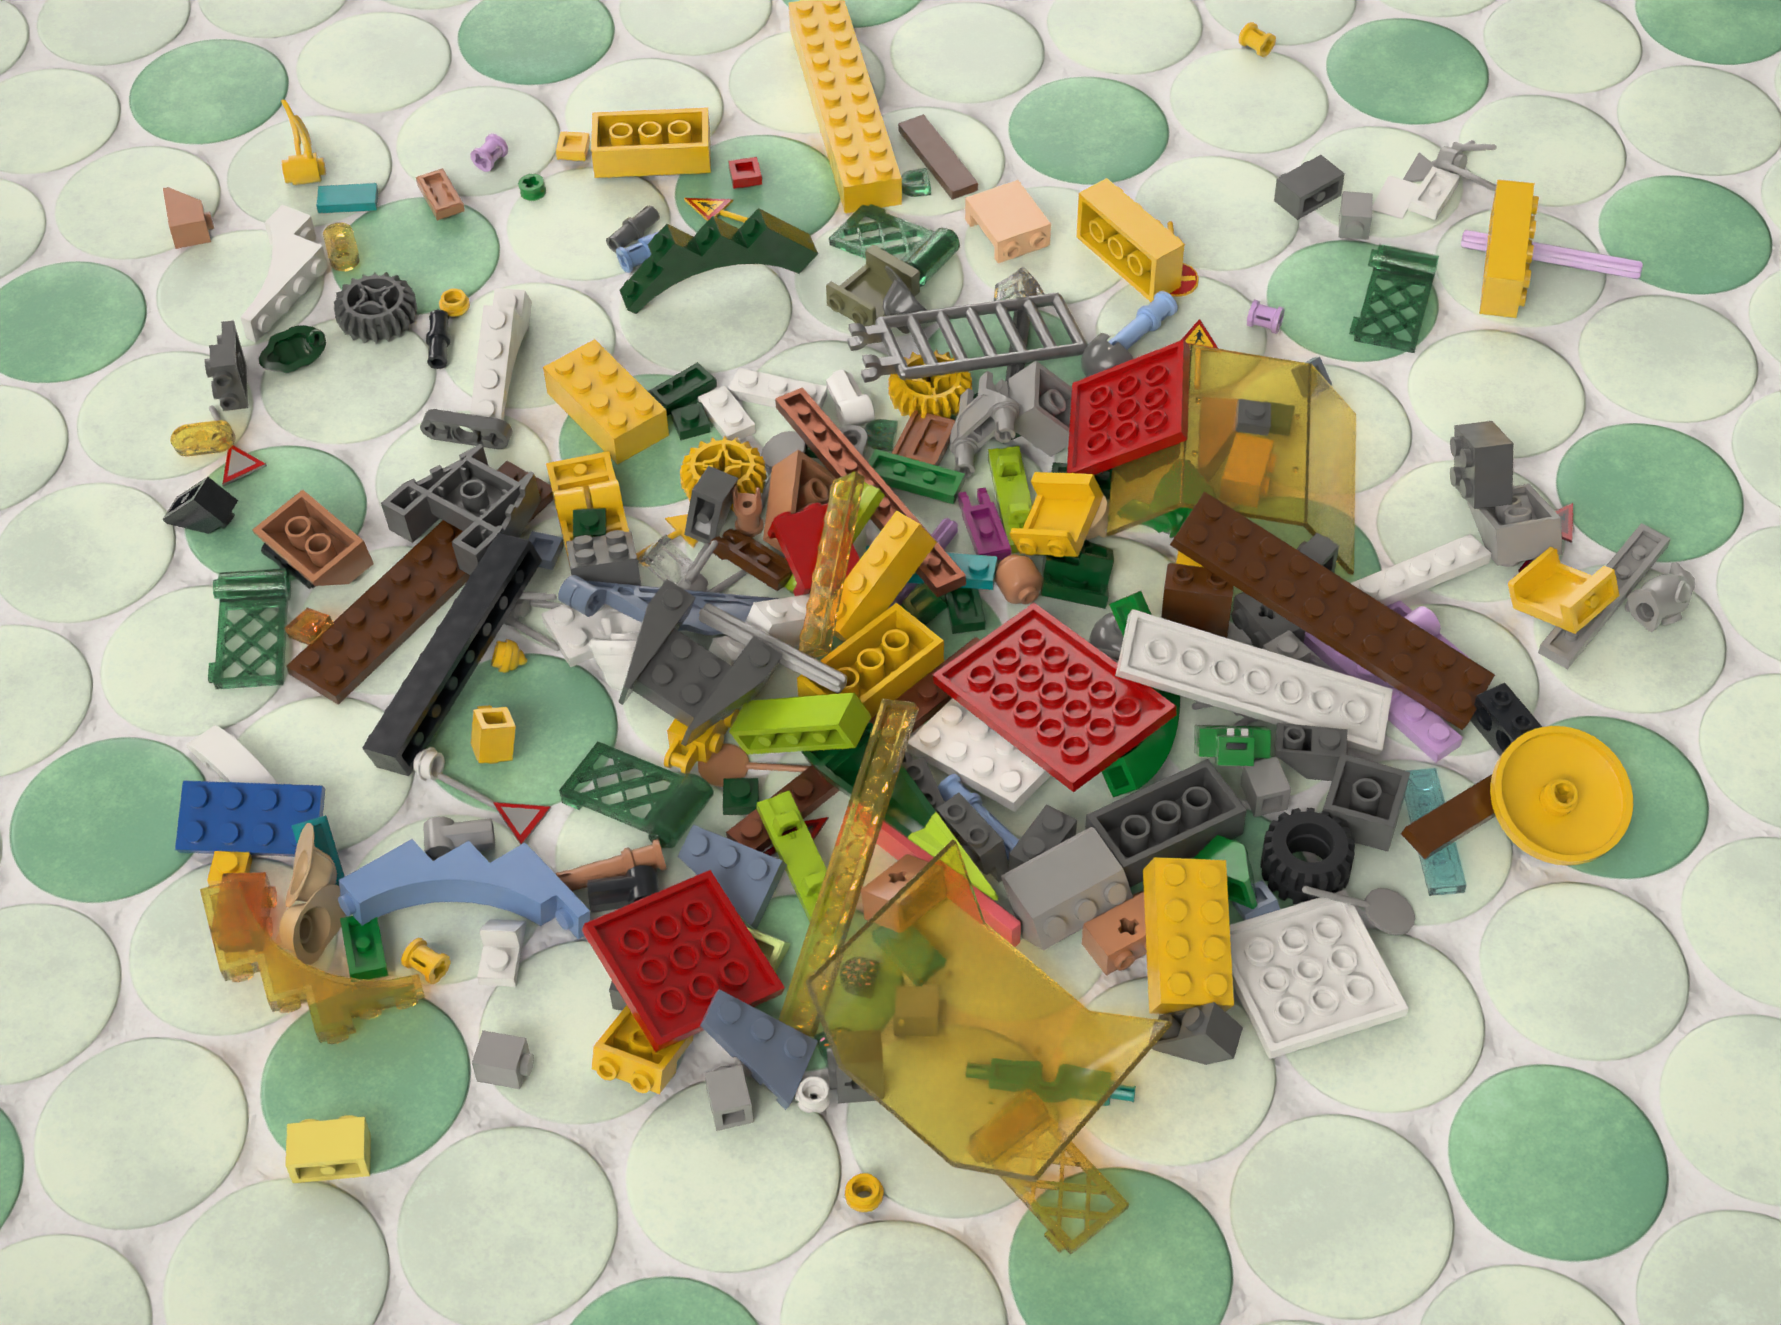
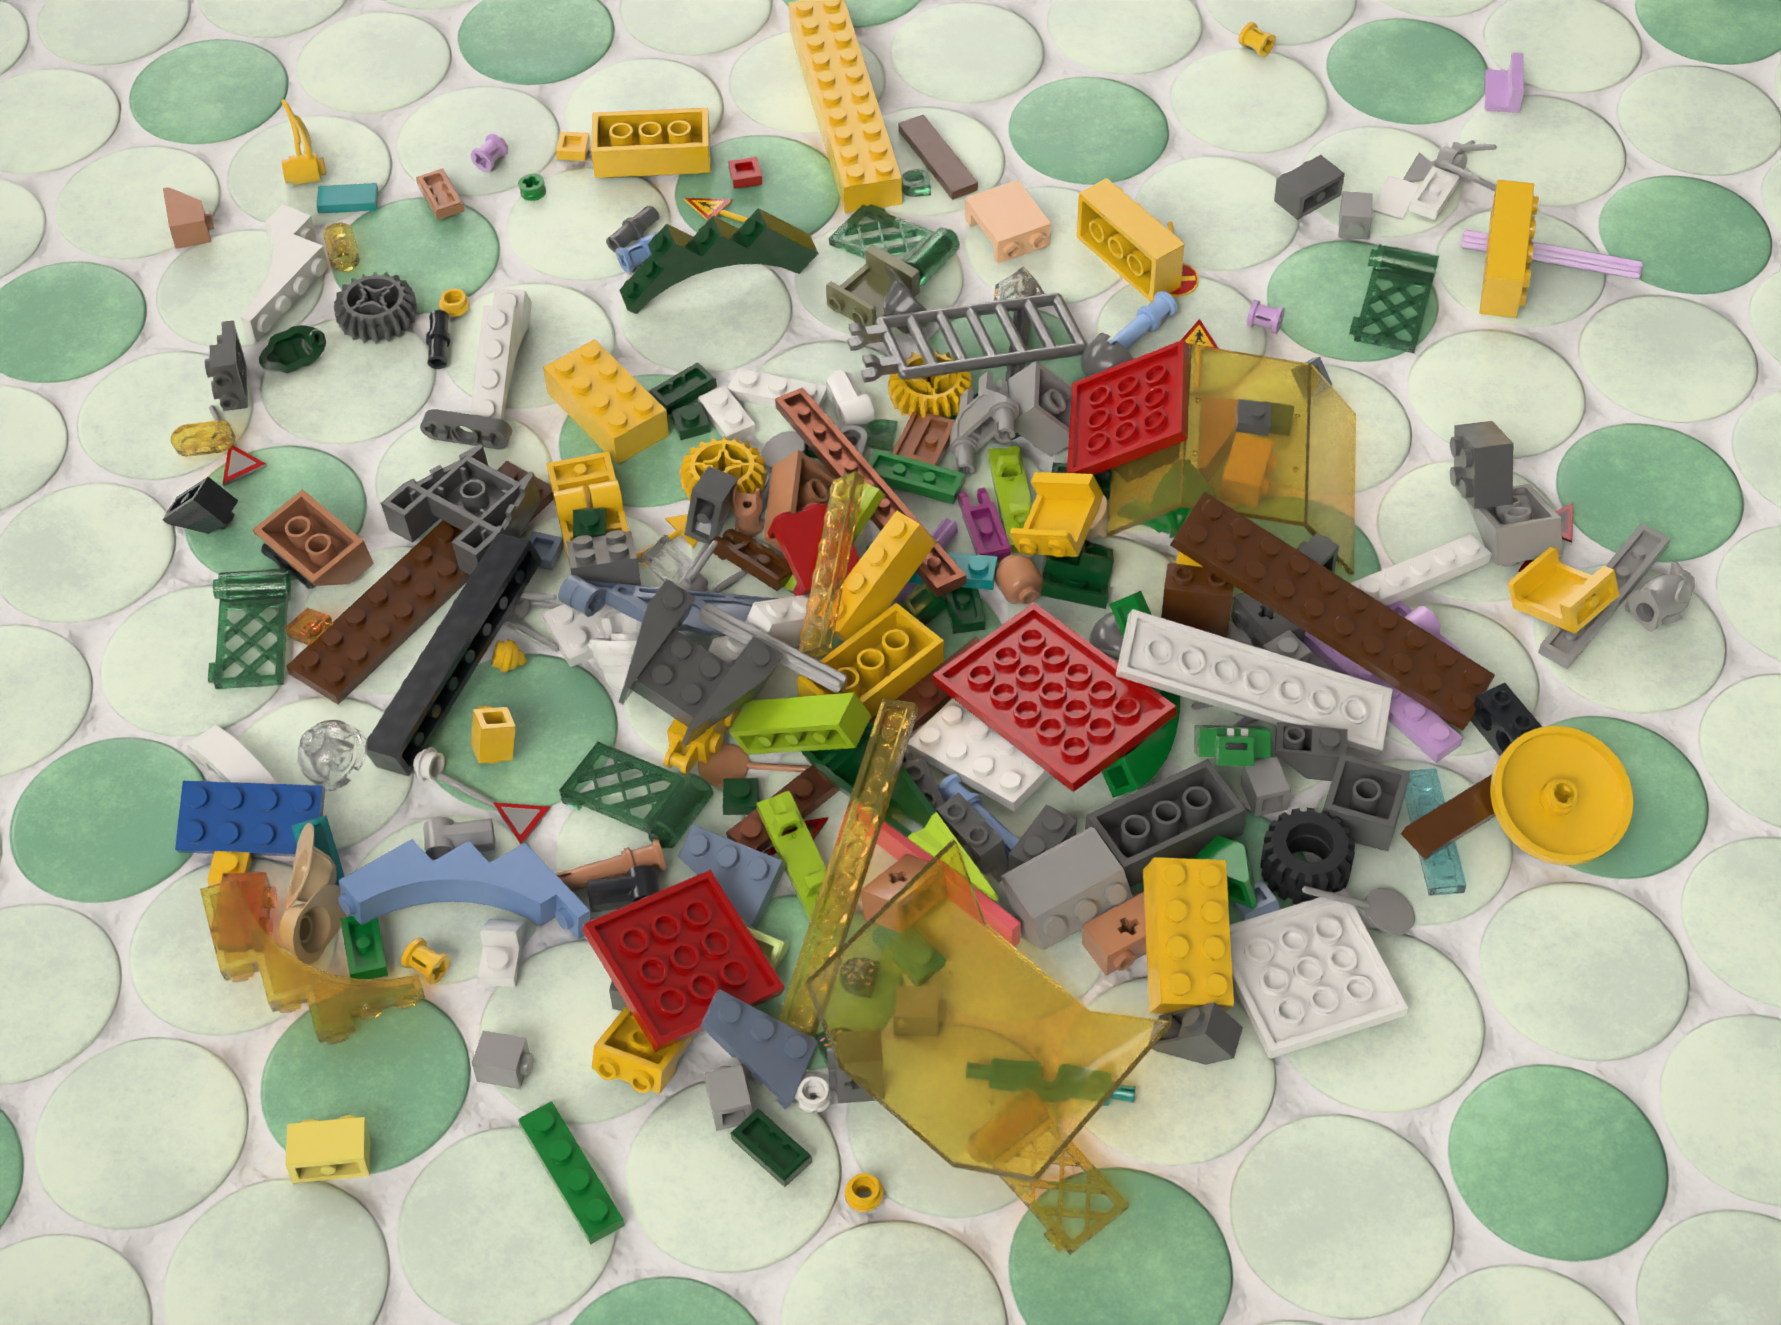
(330, 753): none -> clear cylinder
(571, 1172): none -> green plate
(771, 1147): none -> dark green plate
(1505, 87): none -> lavender panel

